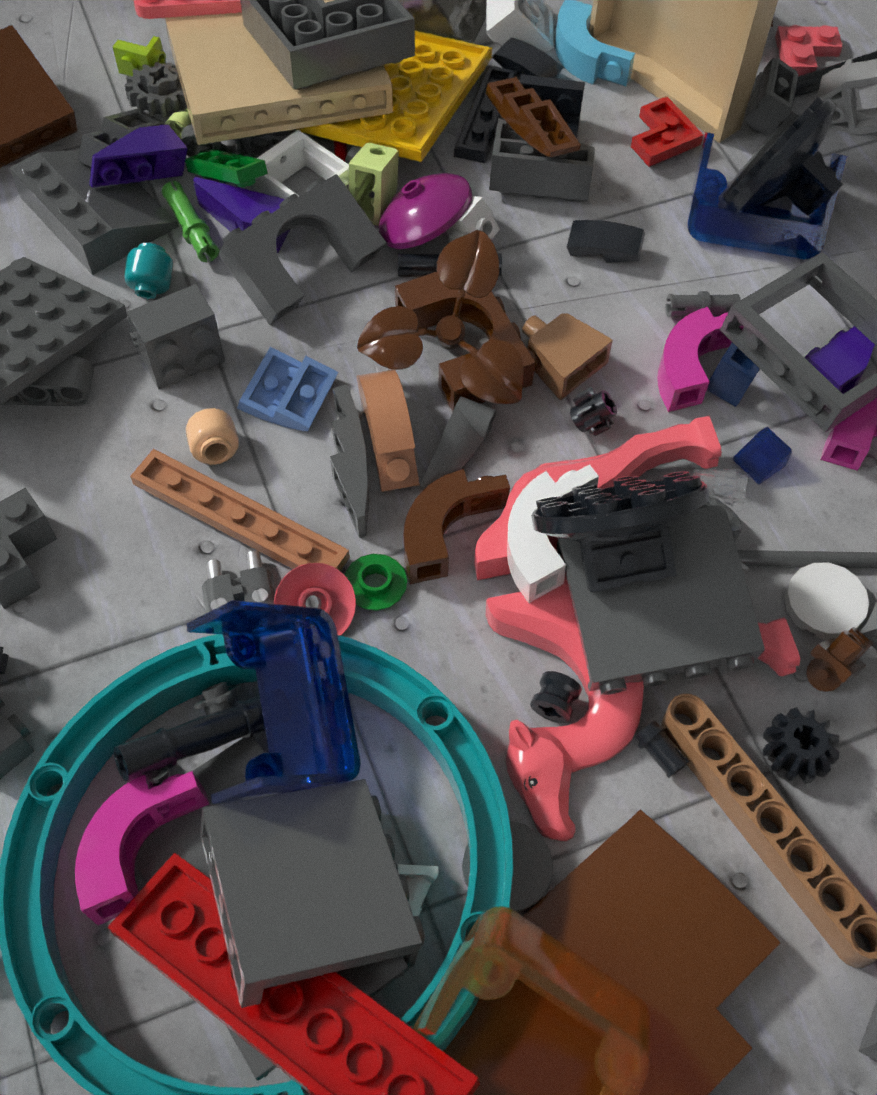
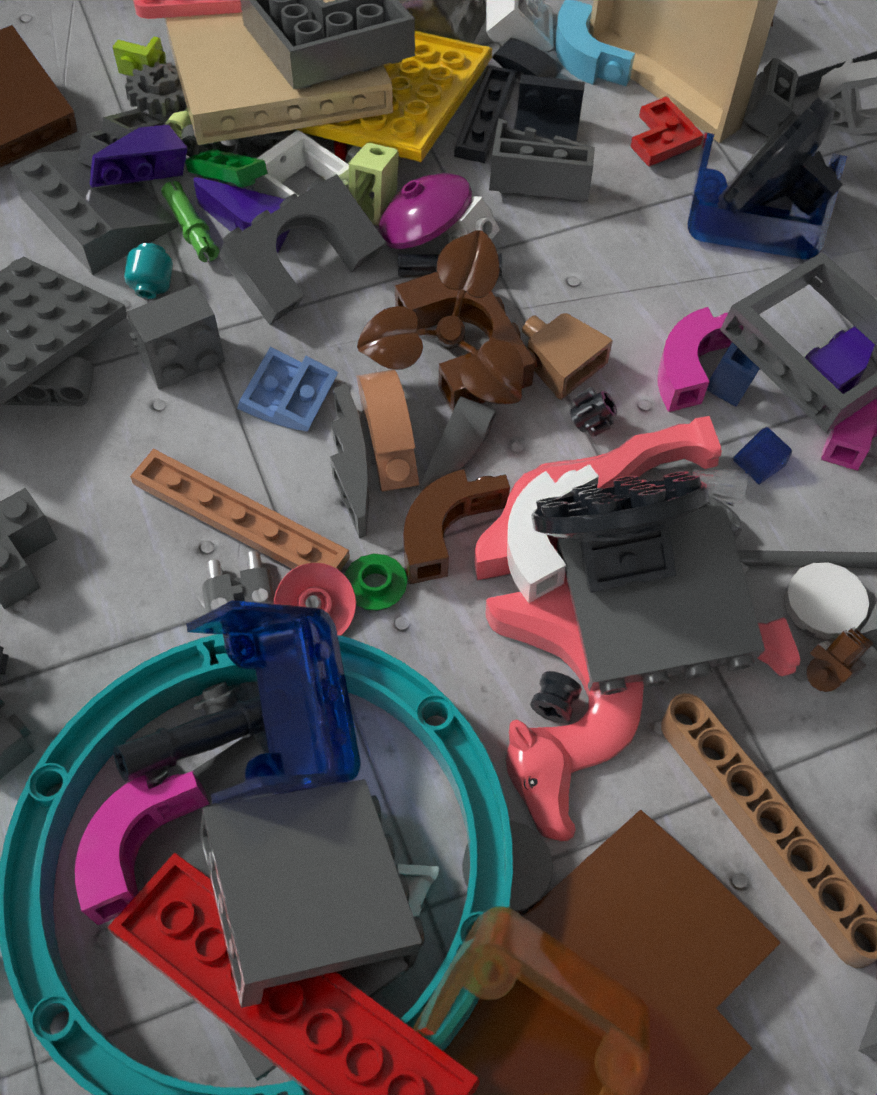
(212, 436): light nougat head -> none
(531, 118): reddish brown slope -> none
(612, 239): black slope -> none
(662, 748): black pin -> none
(685, 304): dark grey pin -> none
(801, 45): coral plate -> none
(816, 750): black gear -> none

